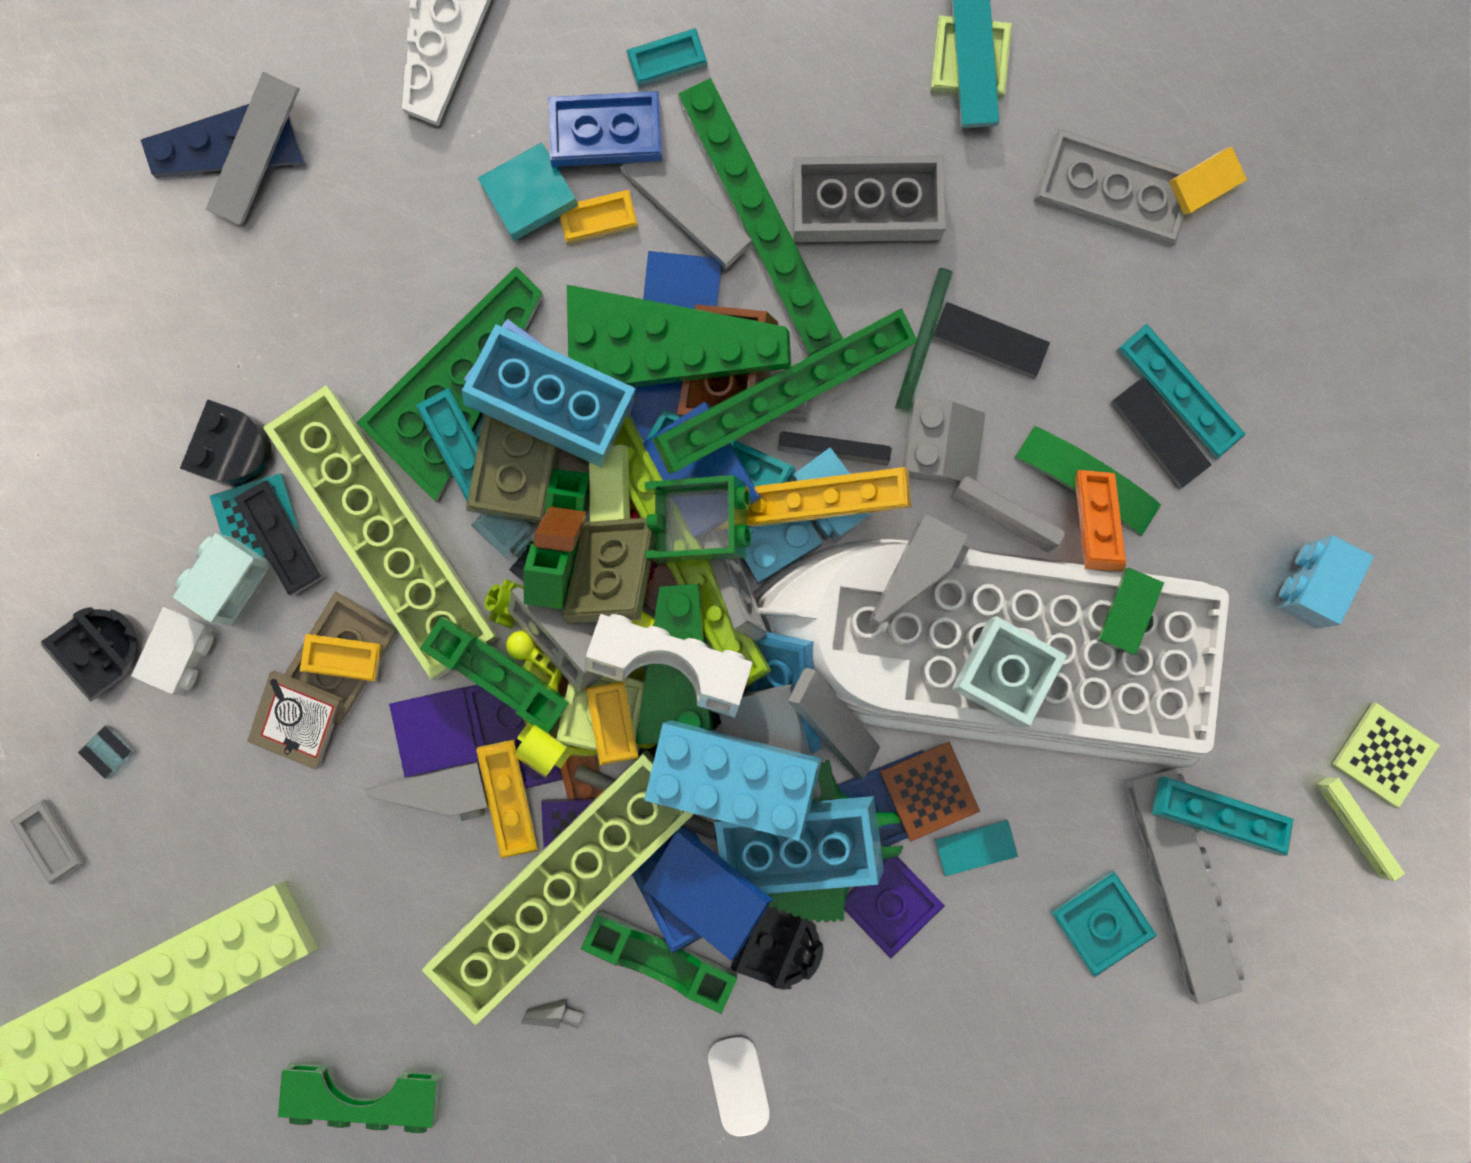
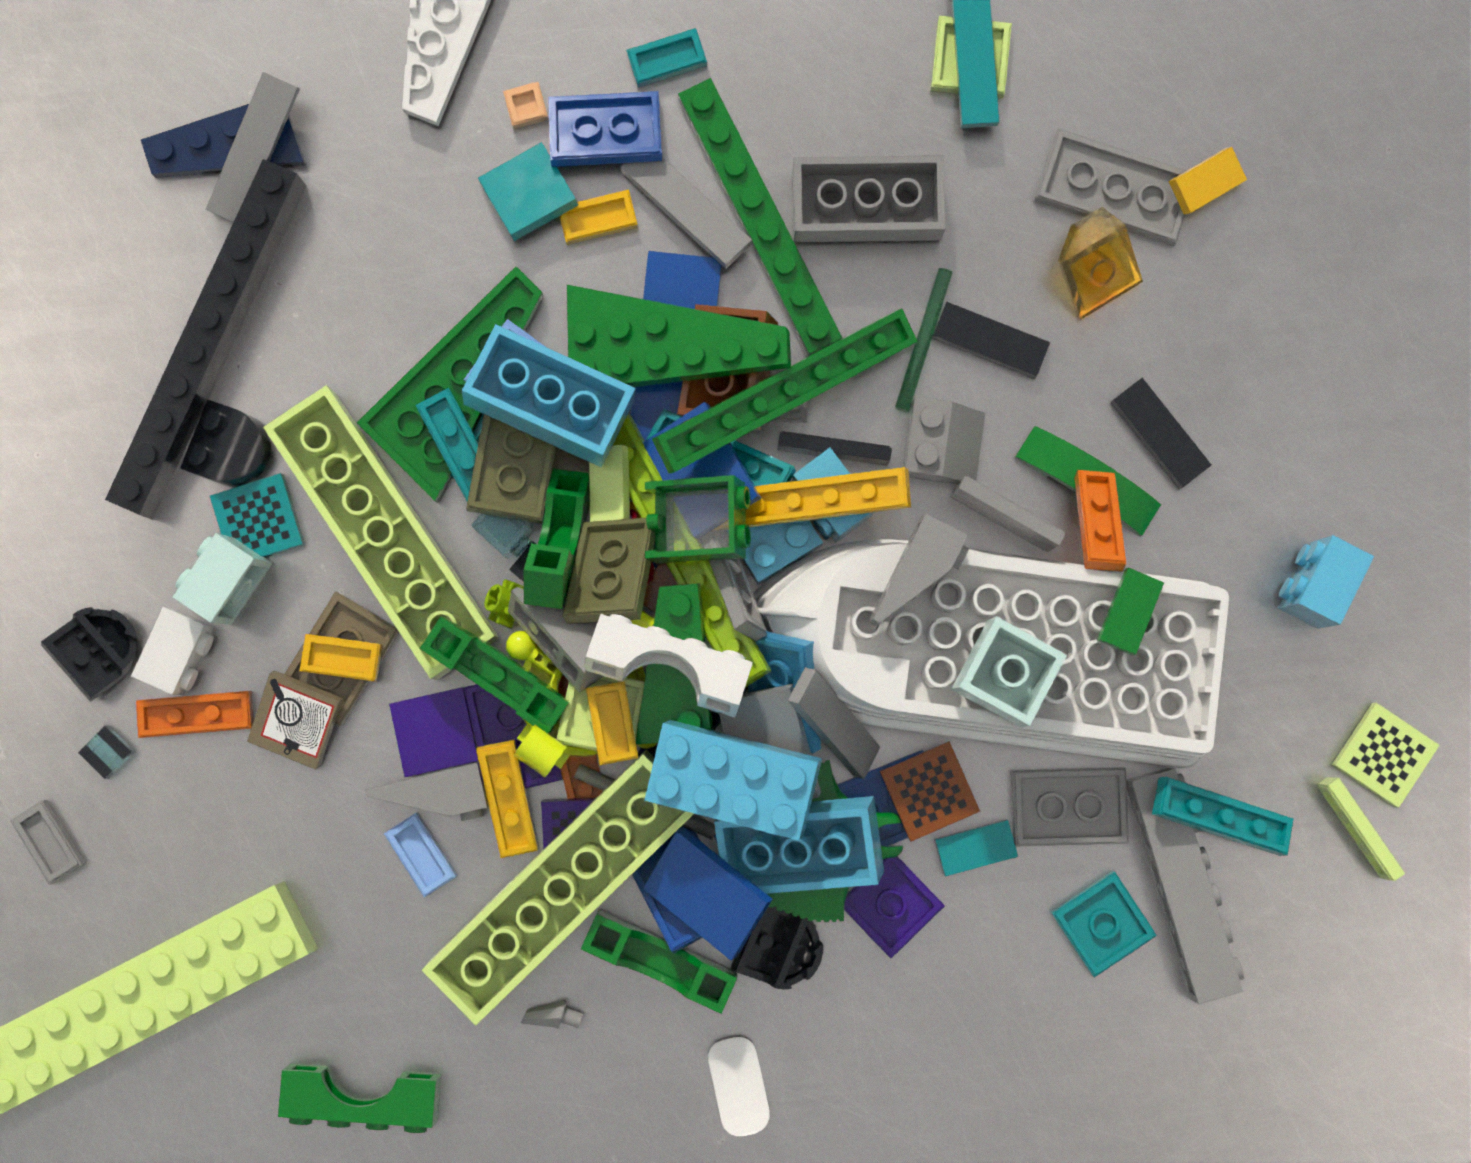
(194, 714): none -> orange tile
(207, 340): none -> black brick
(279, 538): black tile -> none
(420, 854): none -> light blue tile
(525, 105): none -> light nougat tile
(560, 529): dark orange tile -> none
(1070, 806): none -> light grey tile
(1098, 262): none -> clear yellow slope
(1181, 392): teal tile -> none

